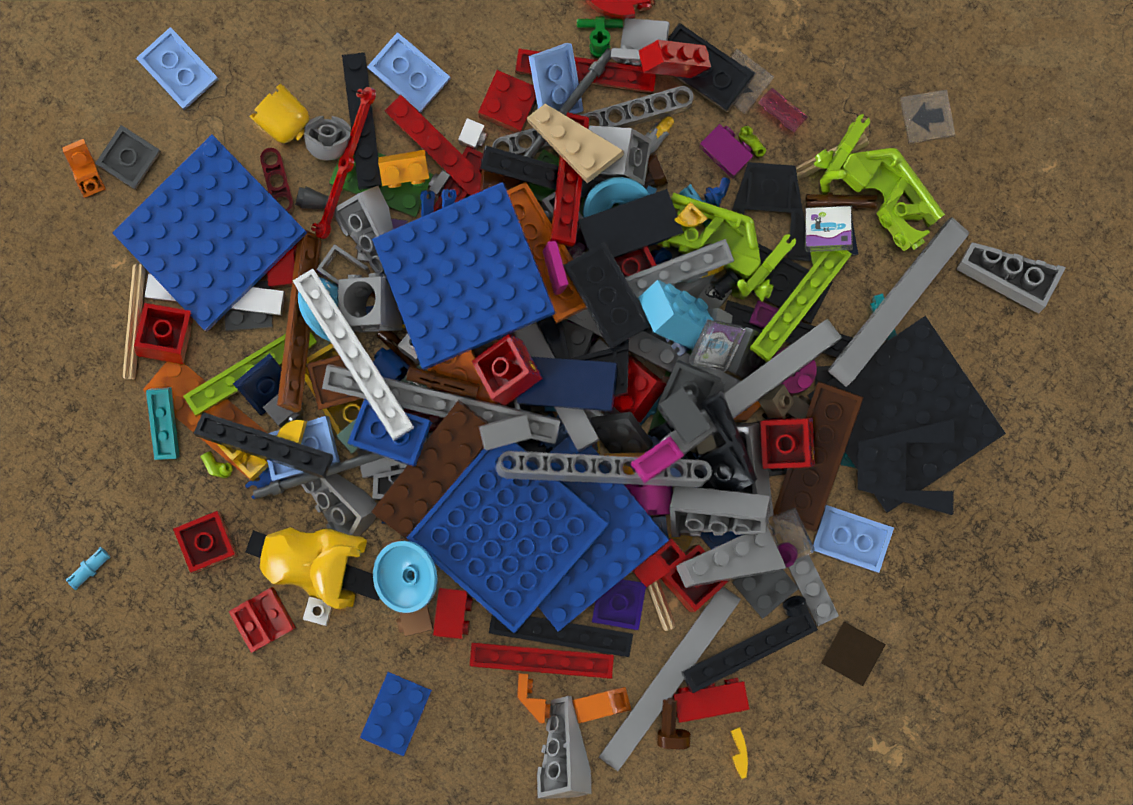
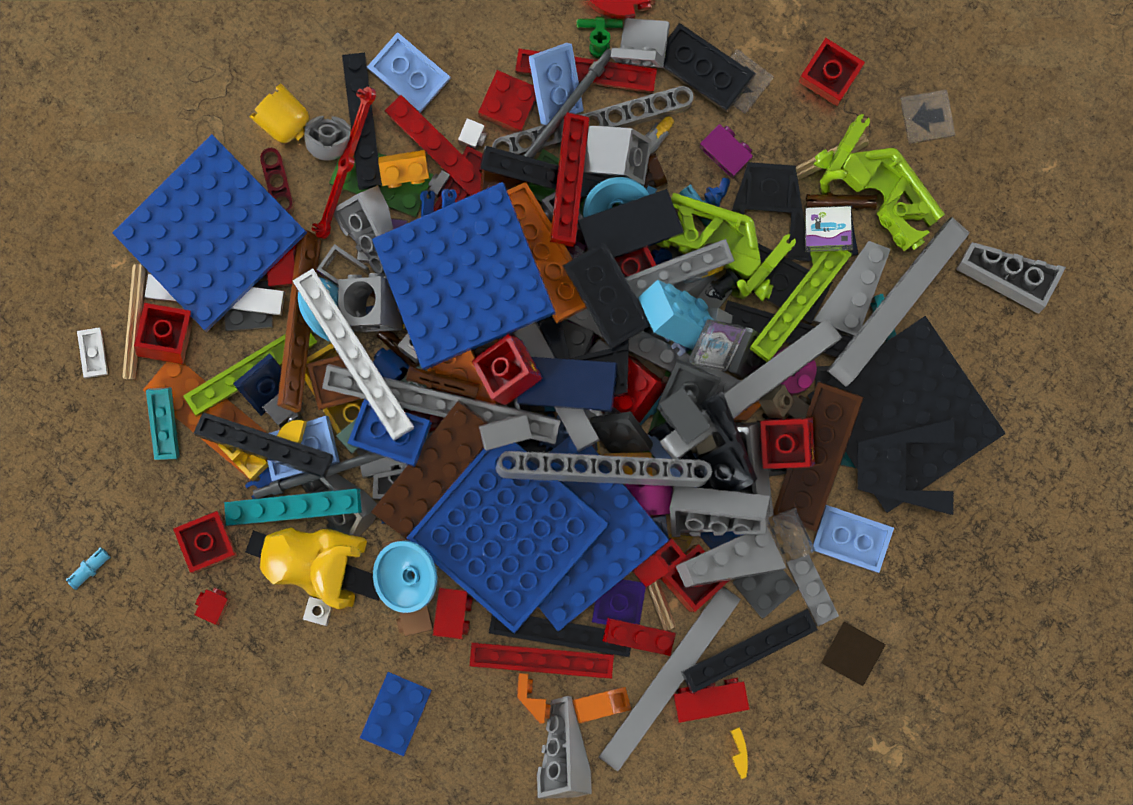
(83, 168): orange slope -> none
(92, 352): none -> white plate
(128, 157): dark grey plate -> none
(177, 68): light blue plate -> none
(212, 605): none -> red brick
(215, 468): lime arm -> none
(262, 619): red slope -> none
(293, 507): none -> teal plate
(311, 199): dark grey cone -> none
(555, 267): dark pink tile -> none
(574, 143): tan wing -> none
(639, 636): none -> red plate
(657, 459): dark pink tile -> none
(668, 736): reddish brown piece -> none
(674, 58): red brick -> none
(691, 216): yellow tile -> none
(746, 135): lime arm -> none
(762, 314): magenta tile -> none
(783, 110): clear pink plate -> none
(788, 553): magenta tile -> none
(795, 606): black tile -> none
(831, 72): none -> red brick
(854, 293): none -> light grey wedge

